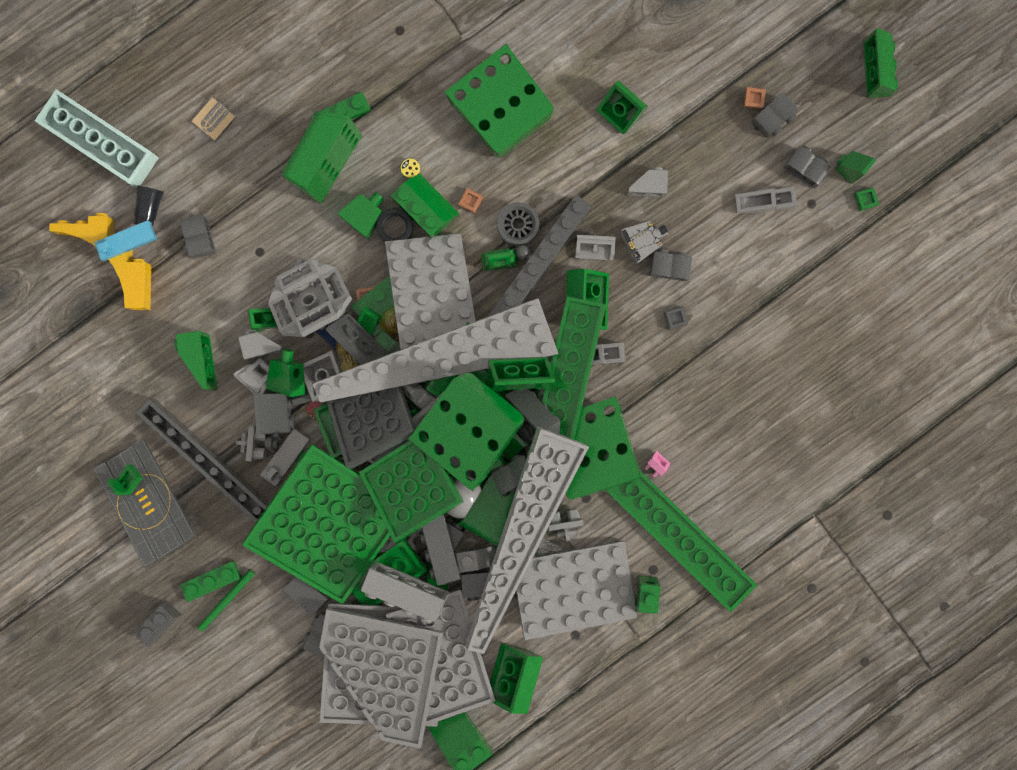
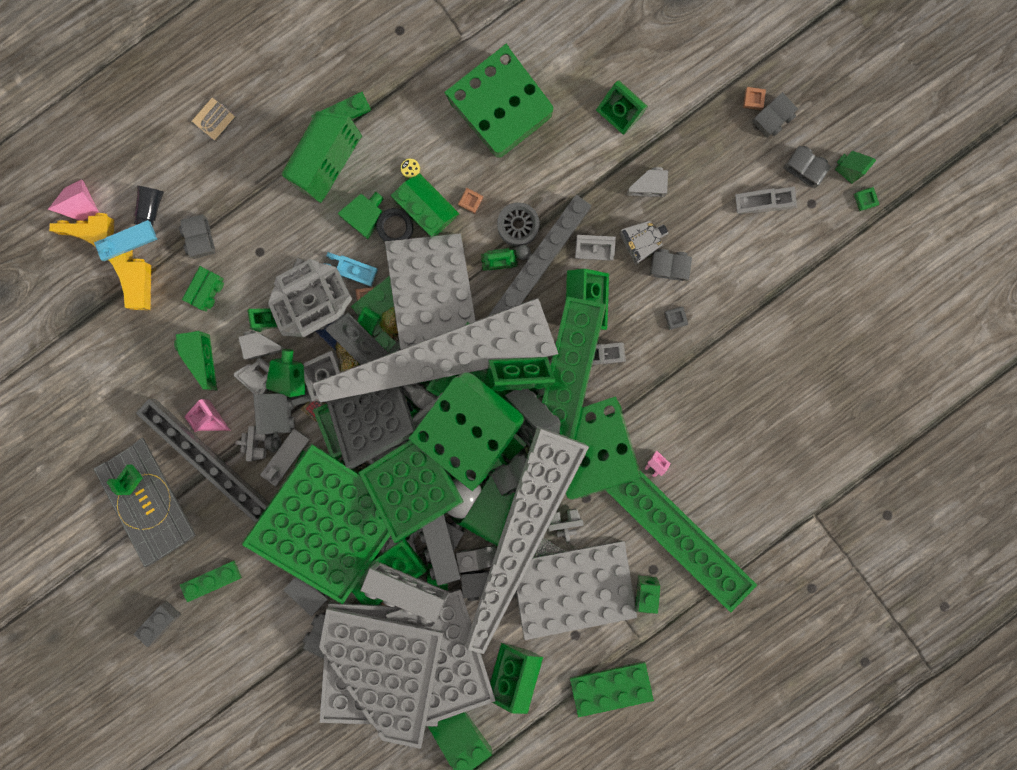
(75, 202): none -> bright pink slope
(96, 139): light aqua brick -> none
(203, 289): none -> green brick
(205, 417): none -> bright pink slope
(226, 600): green bar -> none
(354, 270): none -> medium azure hinge
(611, 689): none -> green plate
(880, 64): green slope -> none

